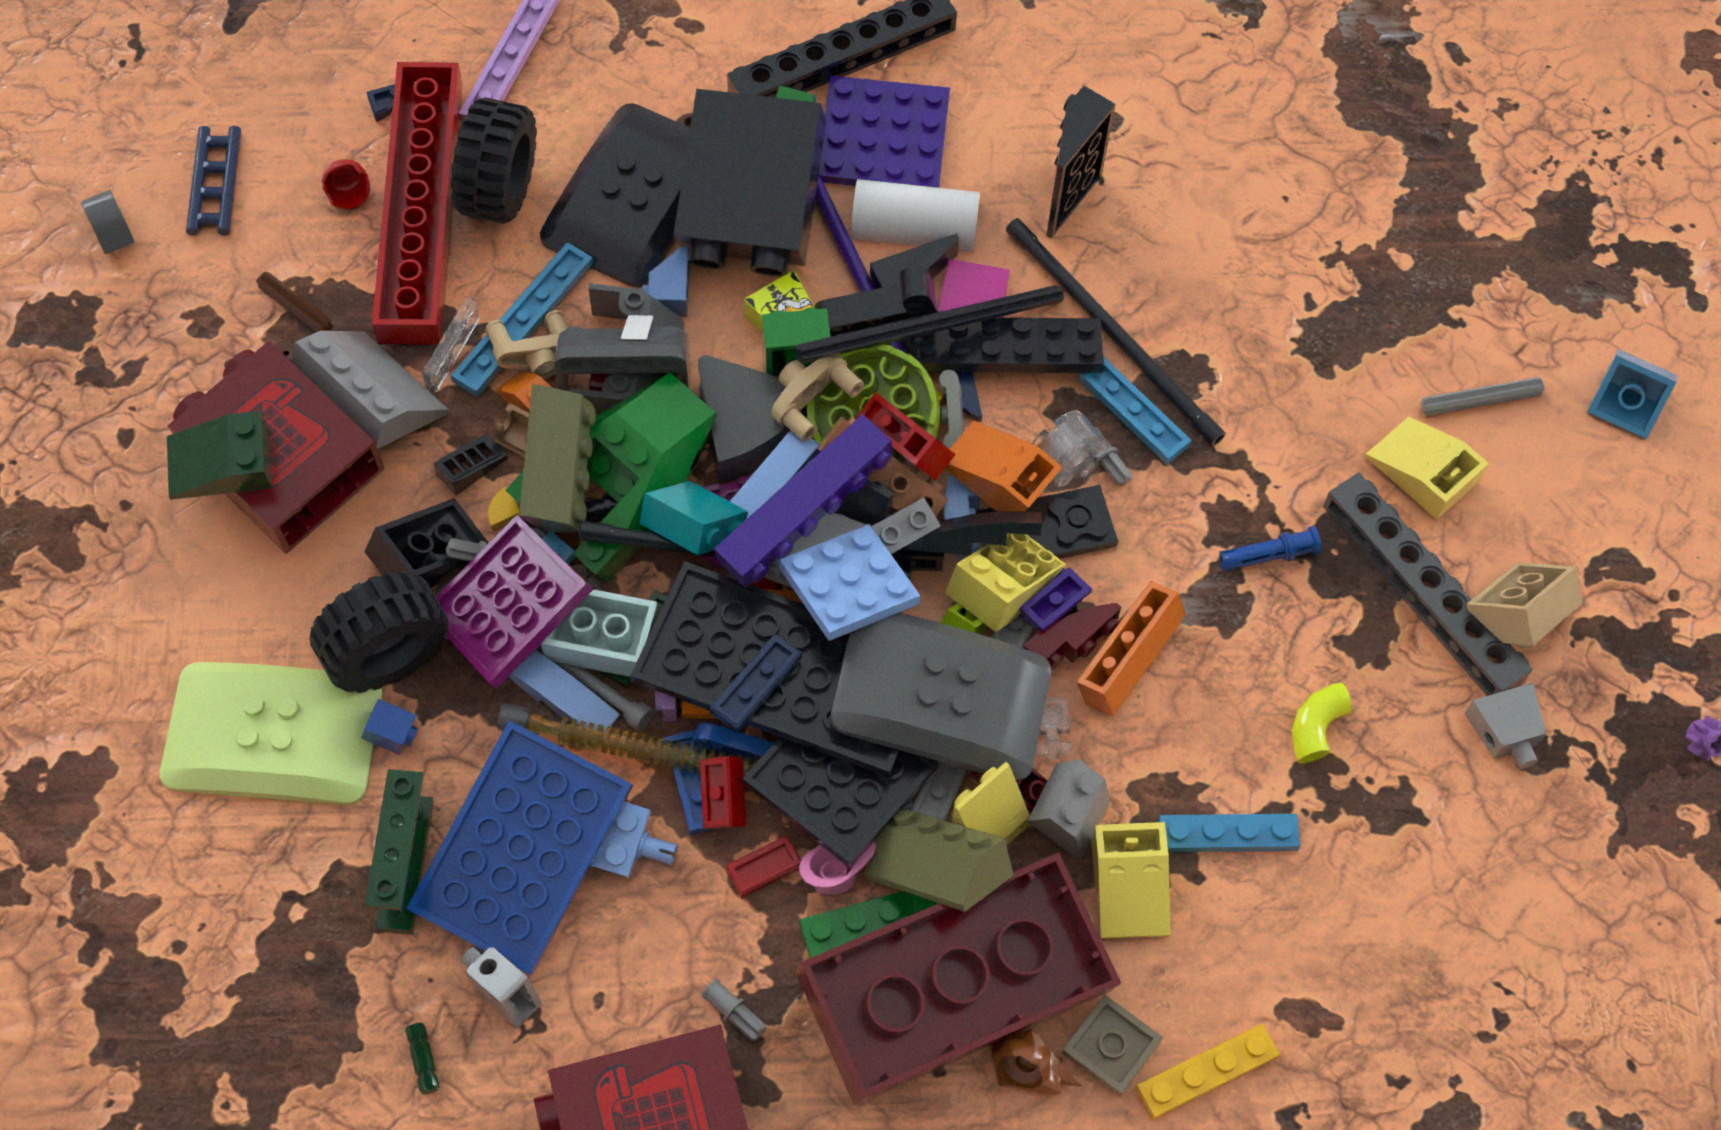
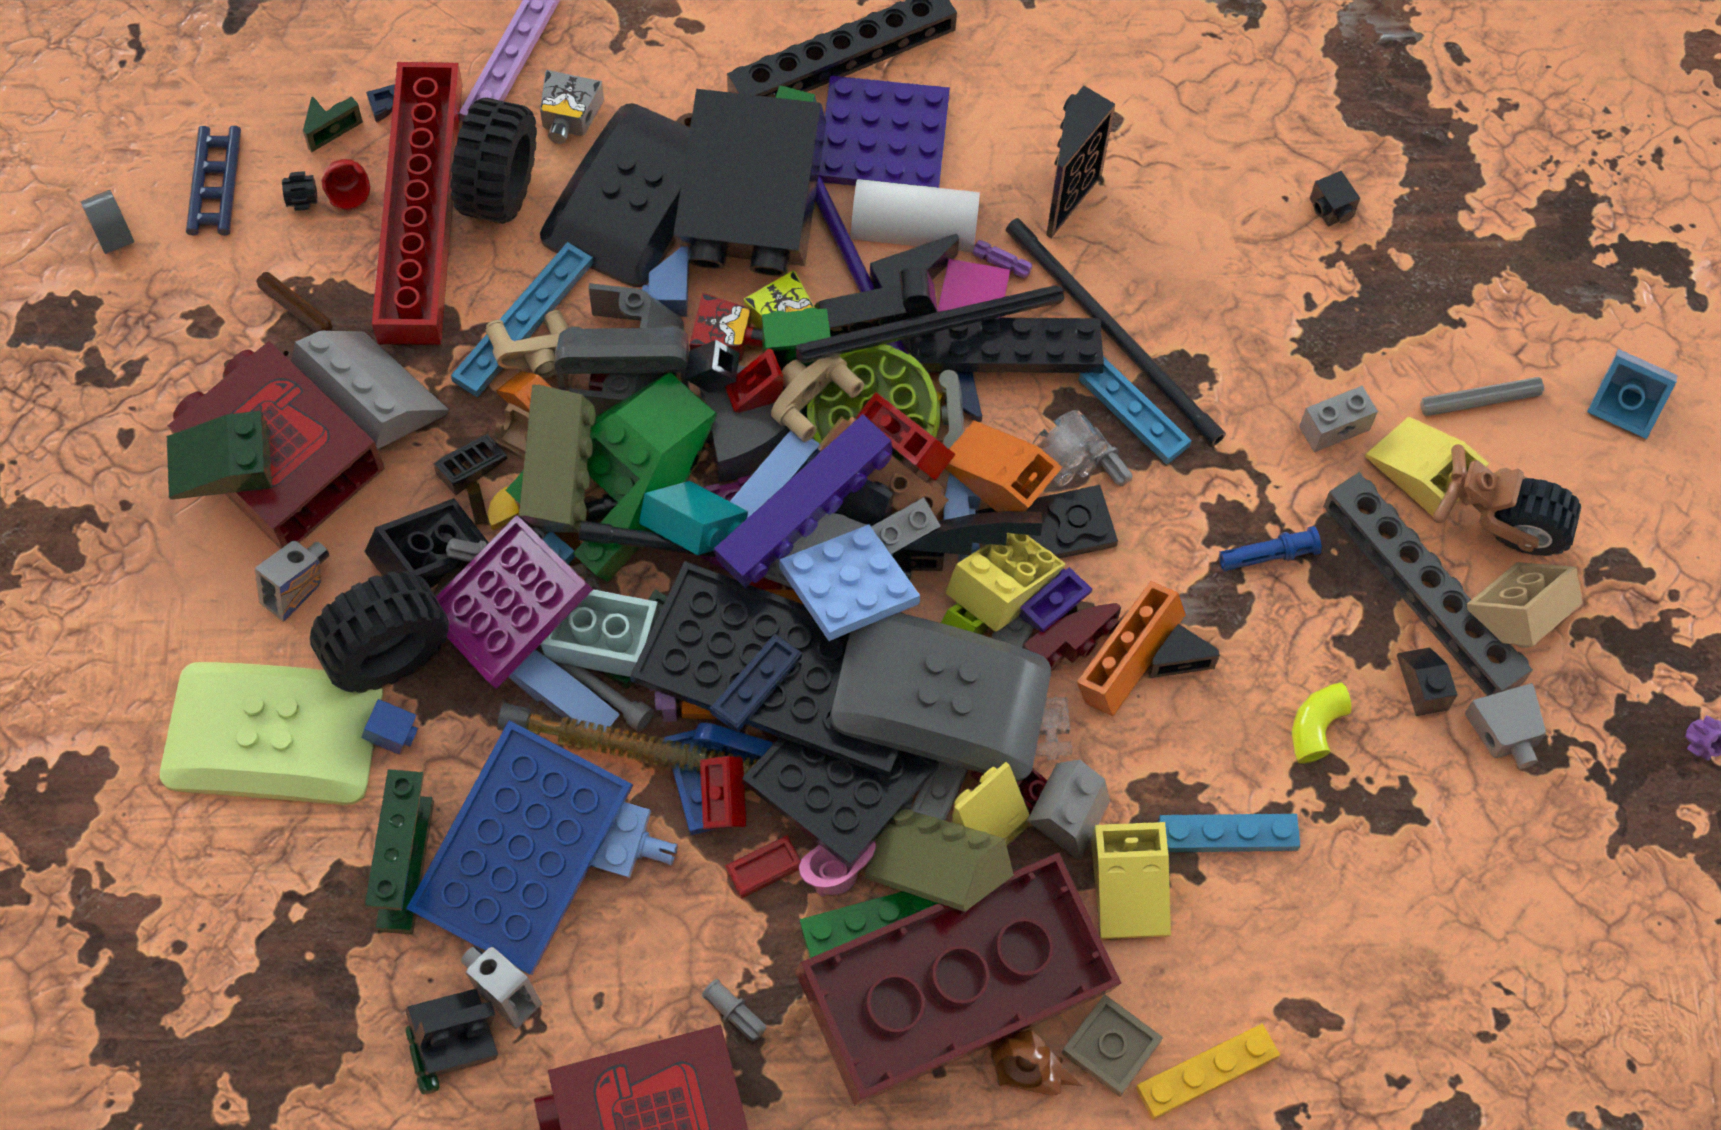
(289, 577): none -> light grey torso
(299, 191): none -> black gear
(327, 125): none -> dark green slope
(451, 345): clear tile -> none
(452, 1032): none -> black bracket
(477, 502): none -> dark brown tile
(569, 104): none -> light grey torso
(637, 327): white sticker -> none
(712, 366): none -> black brick
(726, 323): none -> torso
(757, 384): none -> red slope
(1002, 259): none -> medium lavender axle
(1183, 654): none -> black slope
(1334, 199): none -> black brick
(1338, 418): none -> light grey brick
(1427, 681): none -> black slope
(1518, 510): none -> piece

